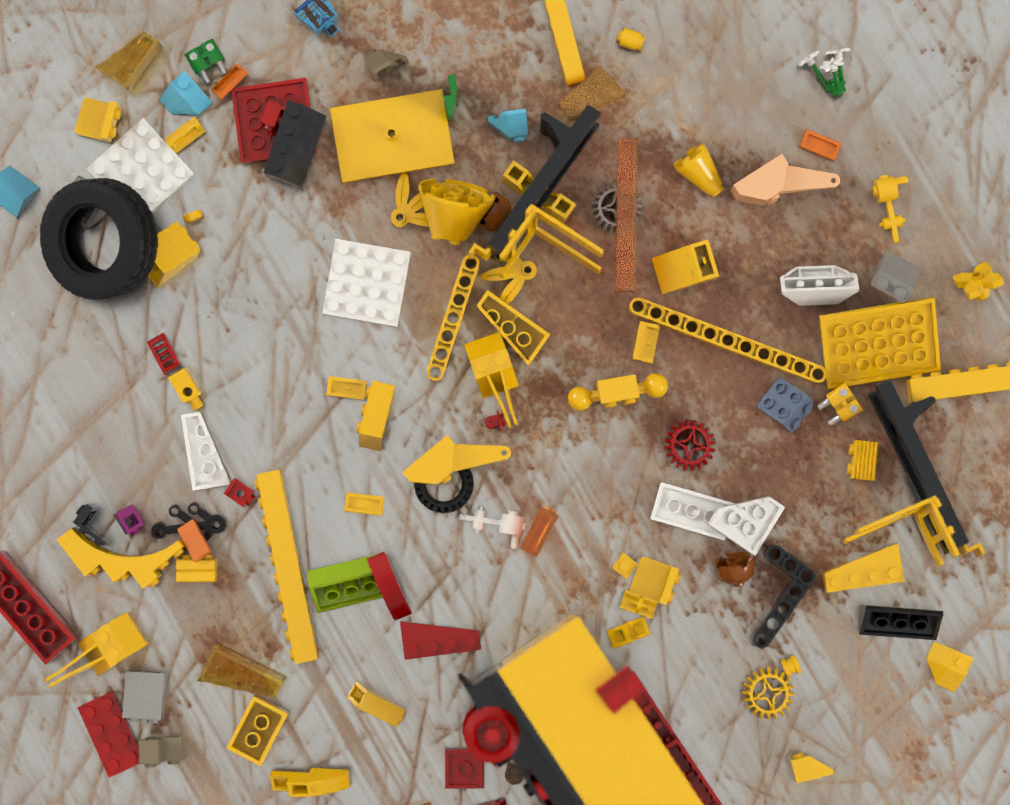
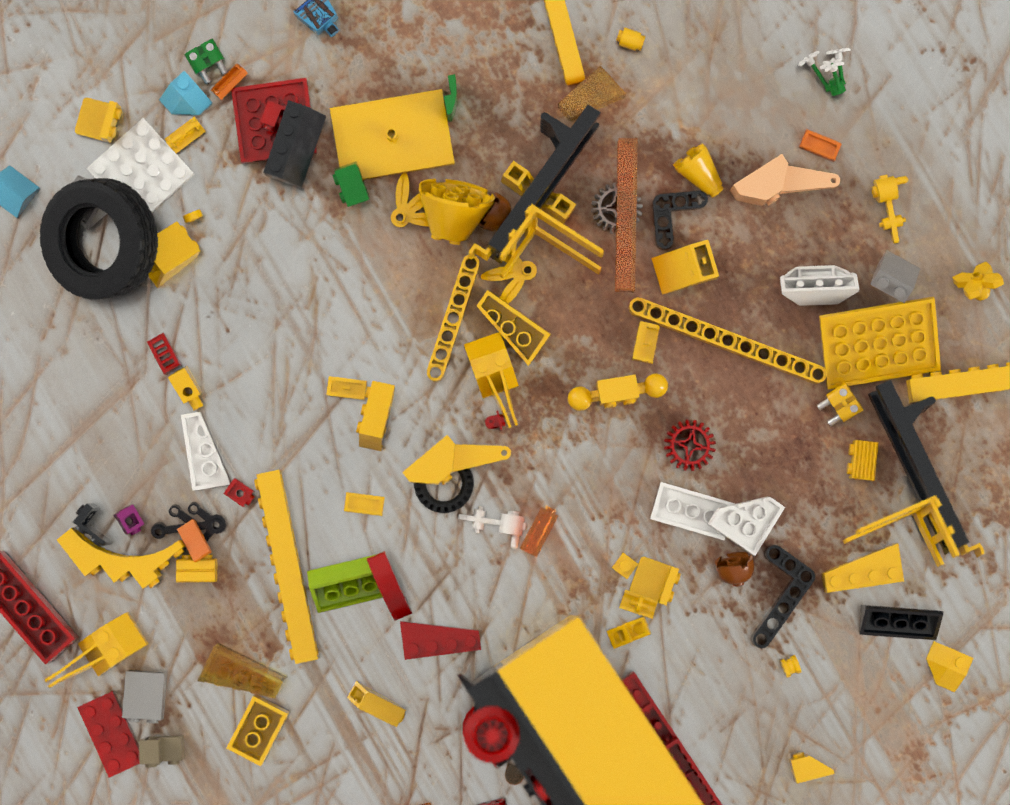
(131, 61): clear yellow wedge -> none
(315, 783): yellow slope -> none
(351, 184): none -> green brick
(366, 283): white plate -> none
(383, 63): dark tan slope -> none
(463, 770): red plate -> none
(511, 125): medium azure slope -> none
(620, 689): red plate -> none
(666, 212): none -> black beam
(759, 695): yellow gear -> none
(786, 404): sand blue bracket -> none

